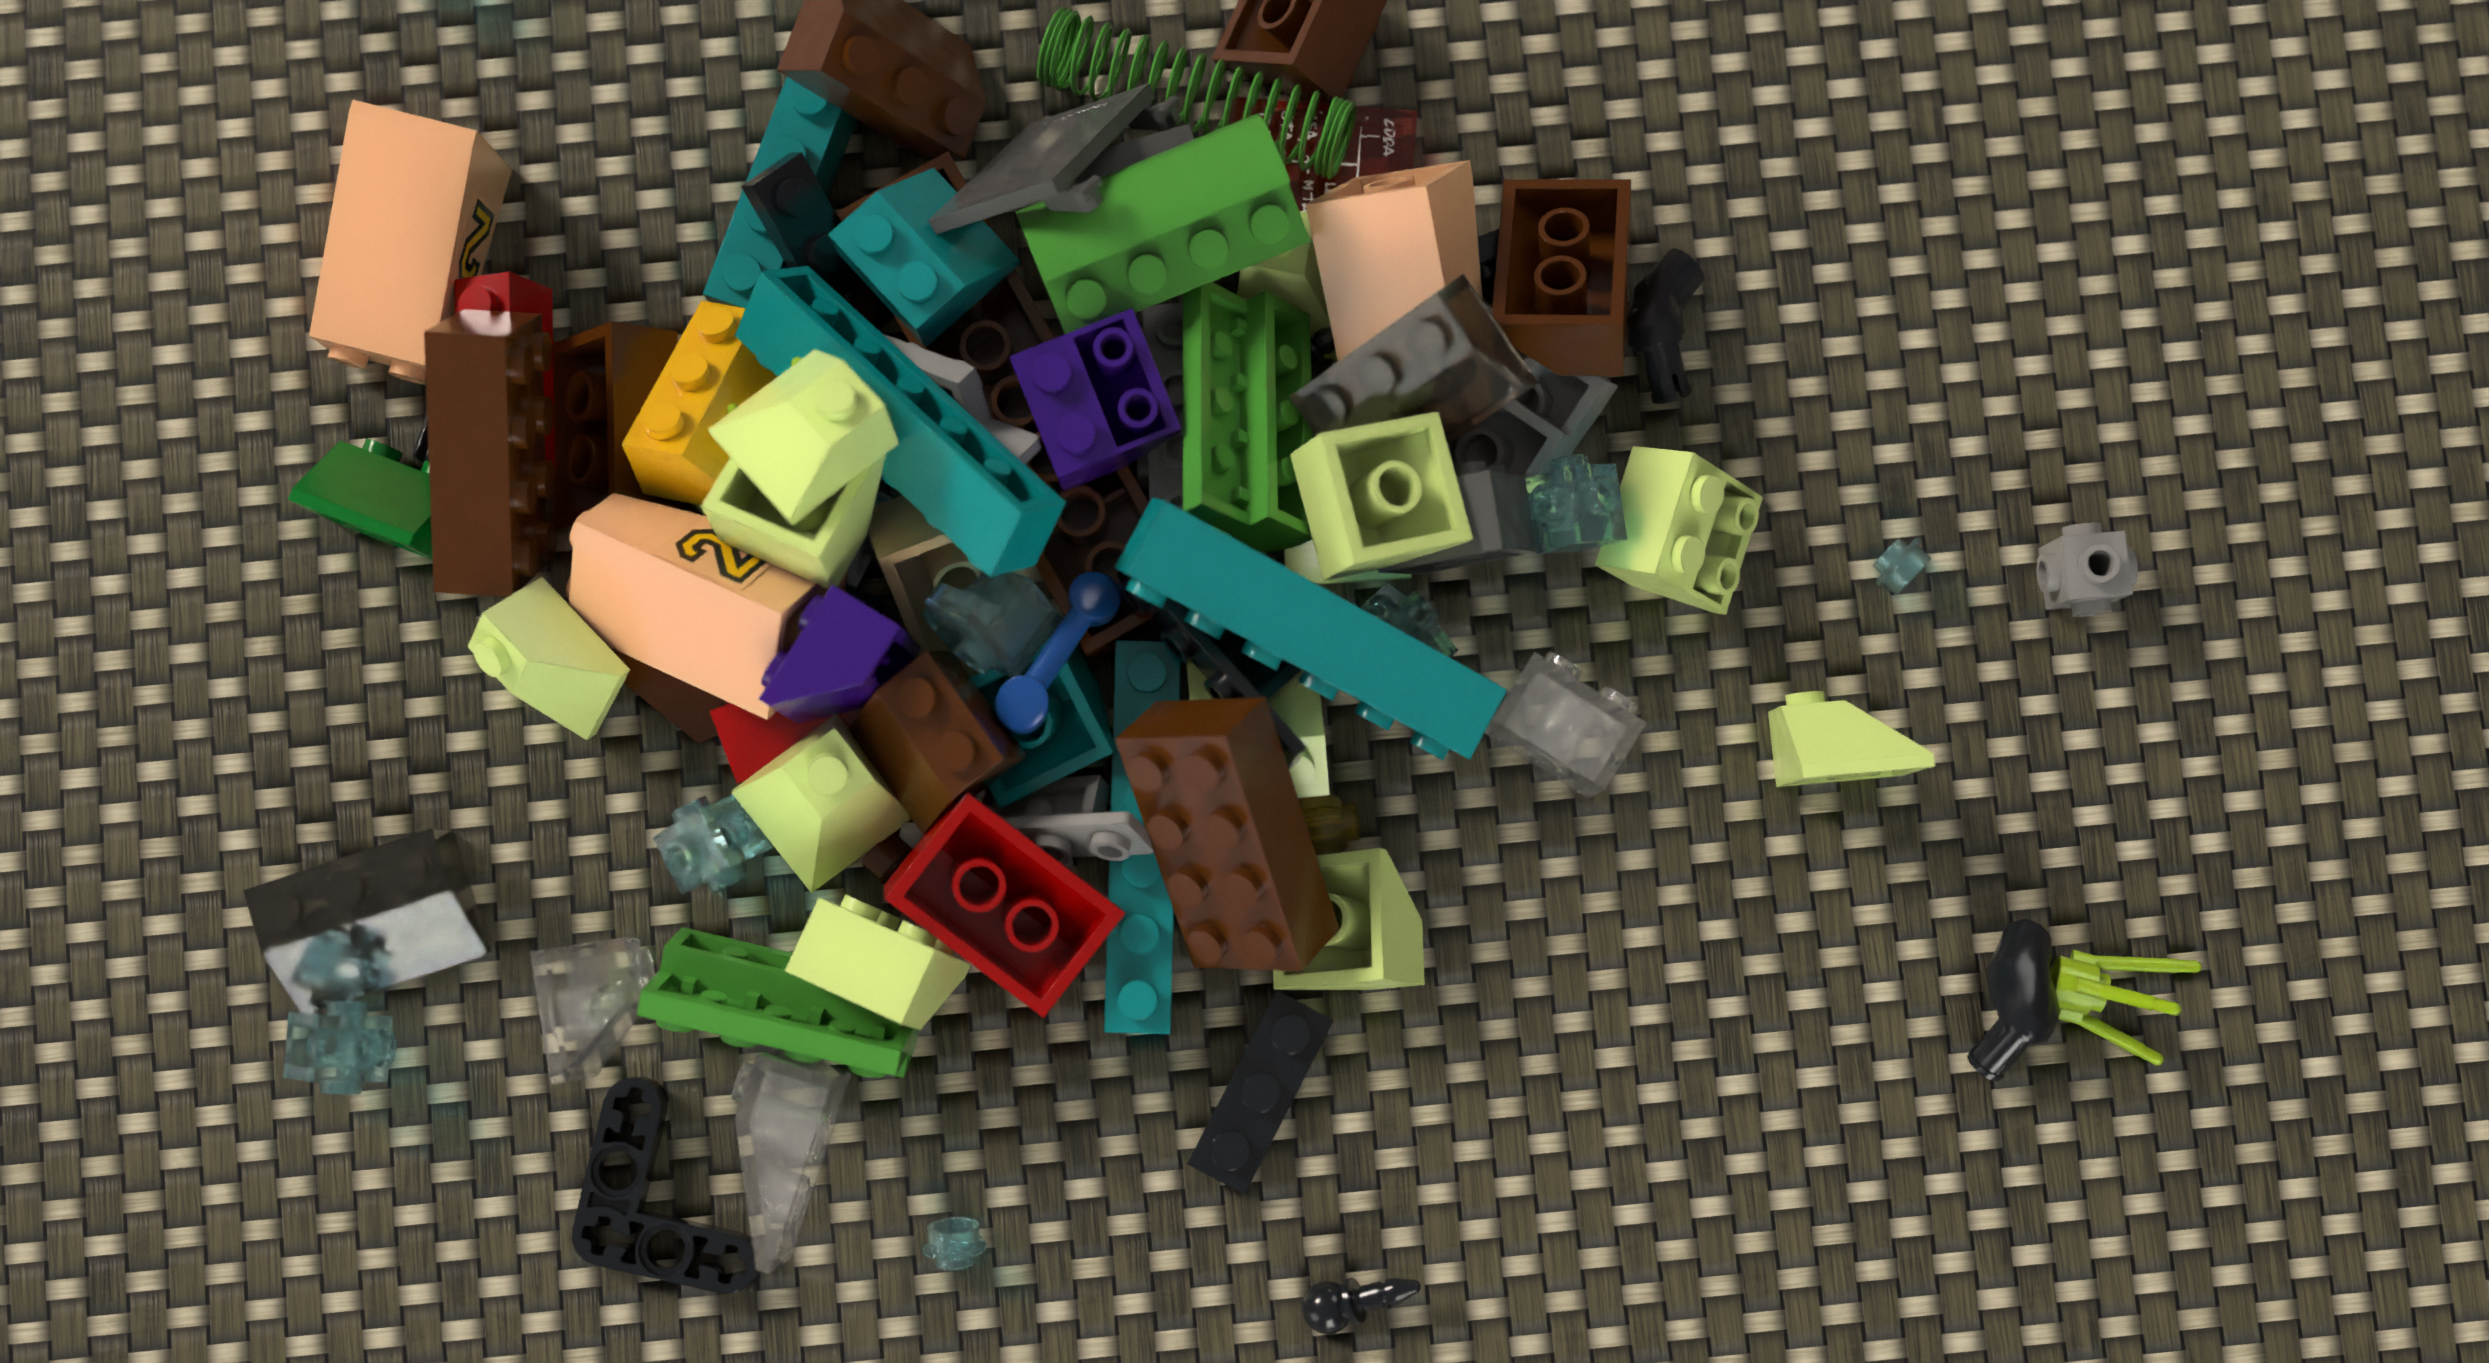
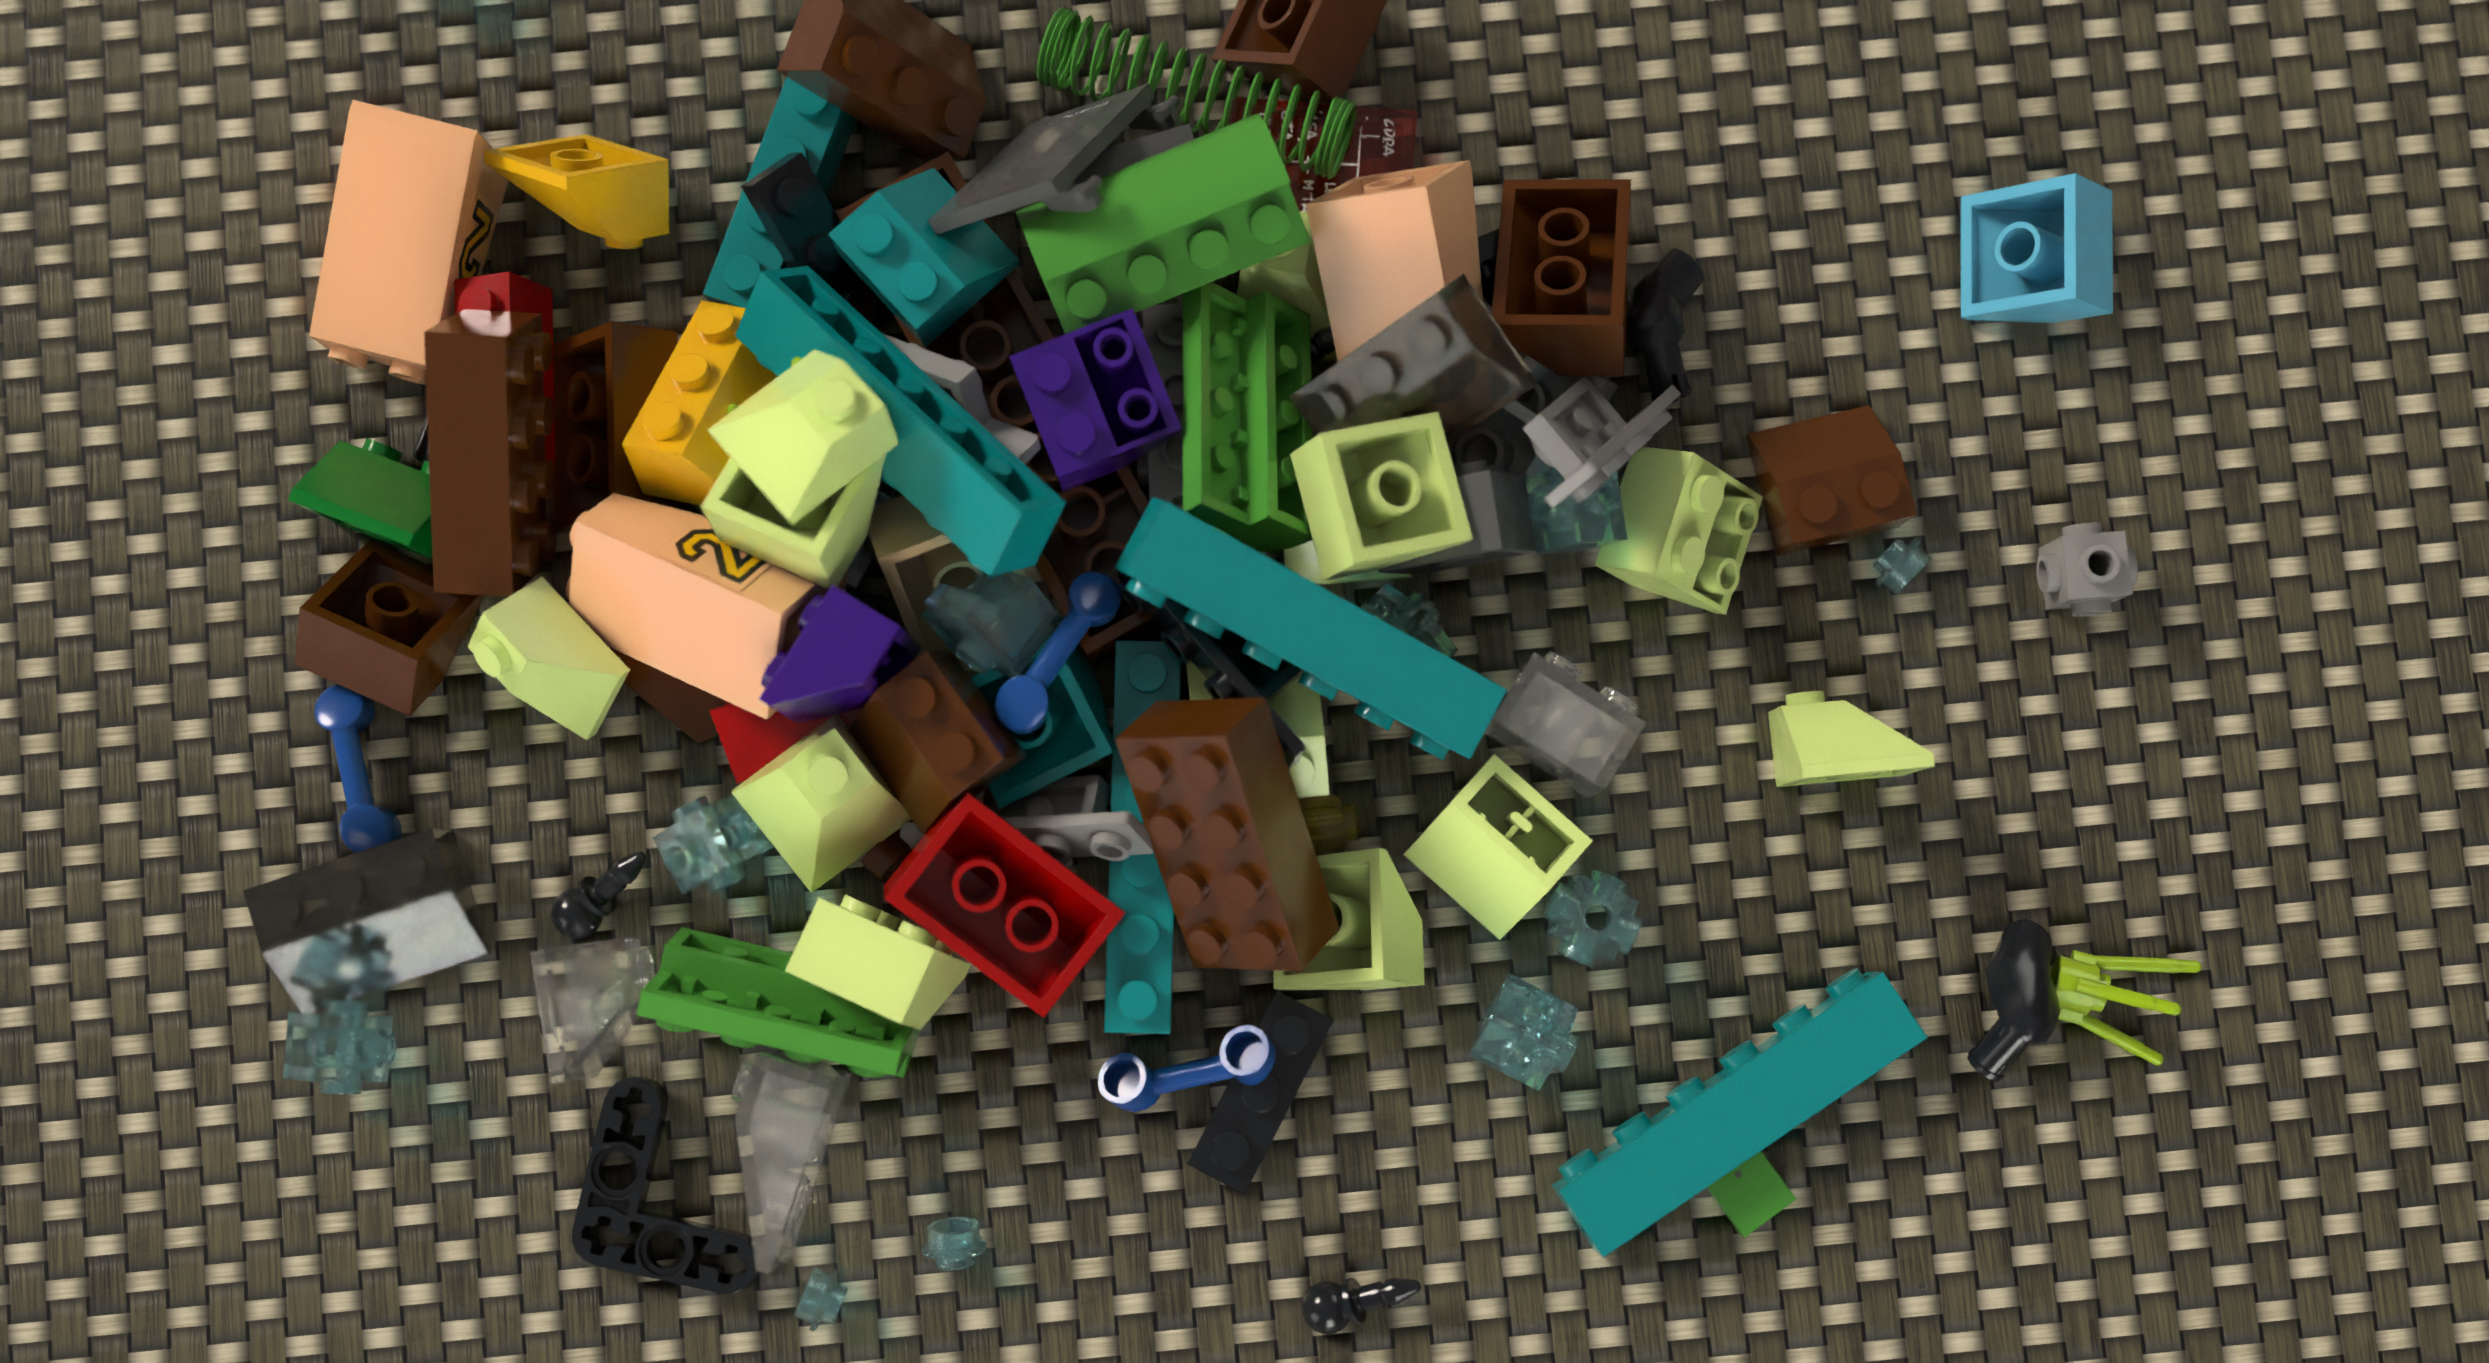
(345, 716): none -> blue bar
(383, 628): none -> reddish brown slope
(581, 909): none -> black bar
(592, 185): none -> yellow slope
(821, 1298): none -> clear light blue plate
(1134, 1086): none -> blue bar
(1497, 847): none -> yellowish green slope
(1526, 1033): none -> clear light blue brick
(1568, 922): none -> clear light blue brick
(1590, 439): none -> light grey bracket
(1737, 1110): none -> teal brick
(1751, 1194): none -> bright green tile
(1830, 479): none -> reddish brown slope
(2037, 252): none -> medium azure slope

